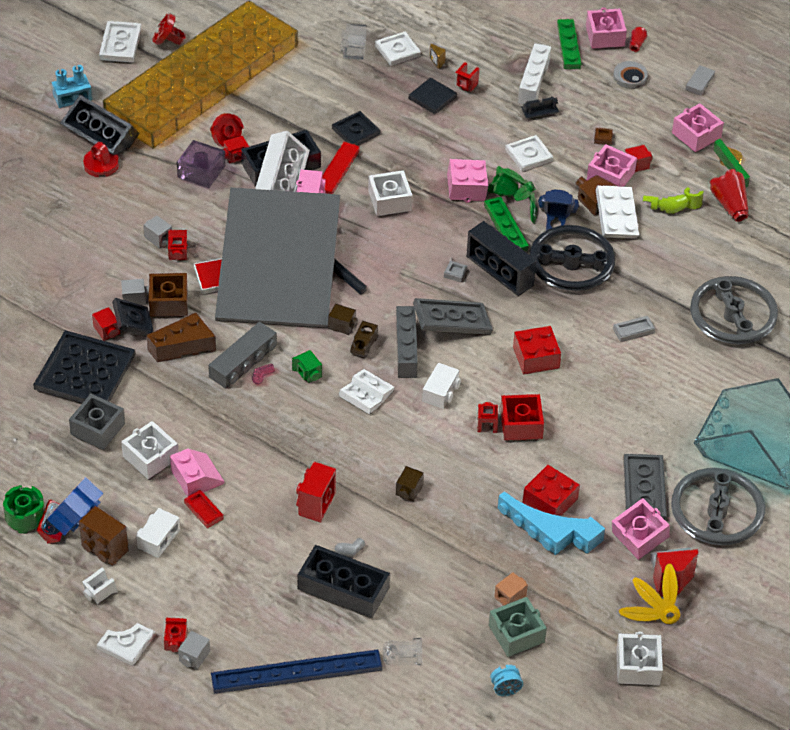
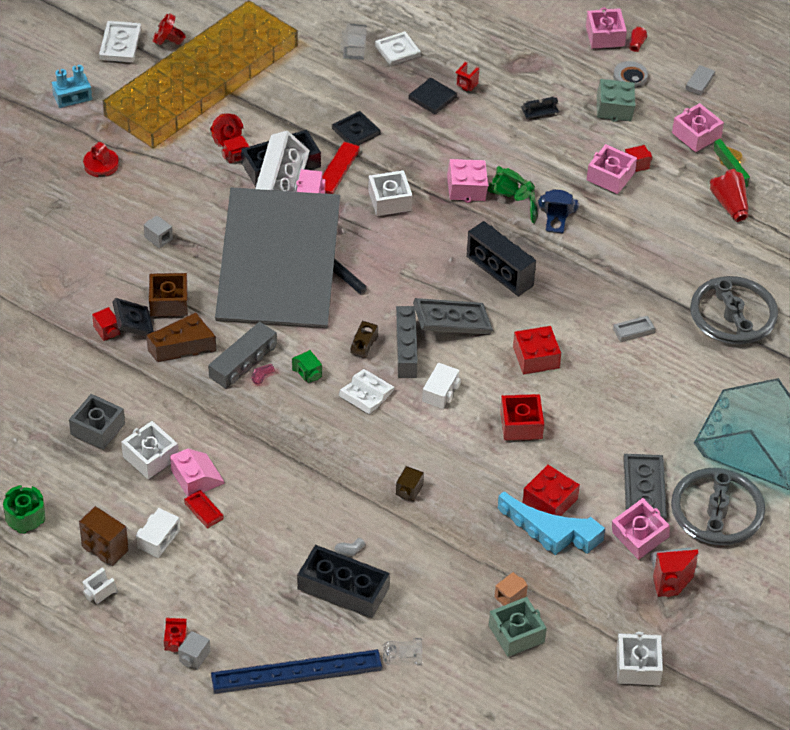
(45, 528): slope -> none
(75, 506): blue brick -> none
(84, 367): black plate -> none
(99, 125): black slope -> none
(126, 644): white tile -> none
(134, 291): light grey brick -> none
(177, 244): red window -> none
(201, 164): clear purple brick -> none
(208, 275): red tile -> none
(316, 491): red brick -> none
(342, 319): dark brown brick -> none
(437, 55): pearl gold slope -> none
(455, 271): light grey tile -> none
(487, 414): red window -> none
(505, 222): green plate -> none
(506, 680): medium azure wheel -> none
(529, 153): white tile -> none
(536, 66): white arch -> none
(568, 44): green plate -> none
(573, 257): black piece -> none
(587, 192): reddish brown torso -> none
(603, 136): reddish brown tile -> none
(615, 100): none -> sand green brick
(617, 212): white plate -> none
(660, 606): yellow plant -> none
(676, 203): lime piece -> none

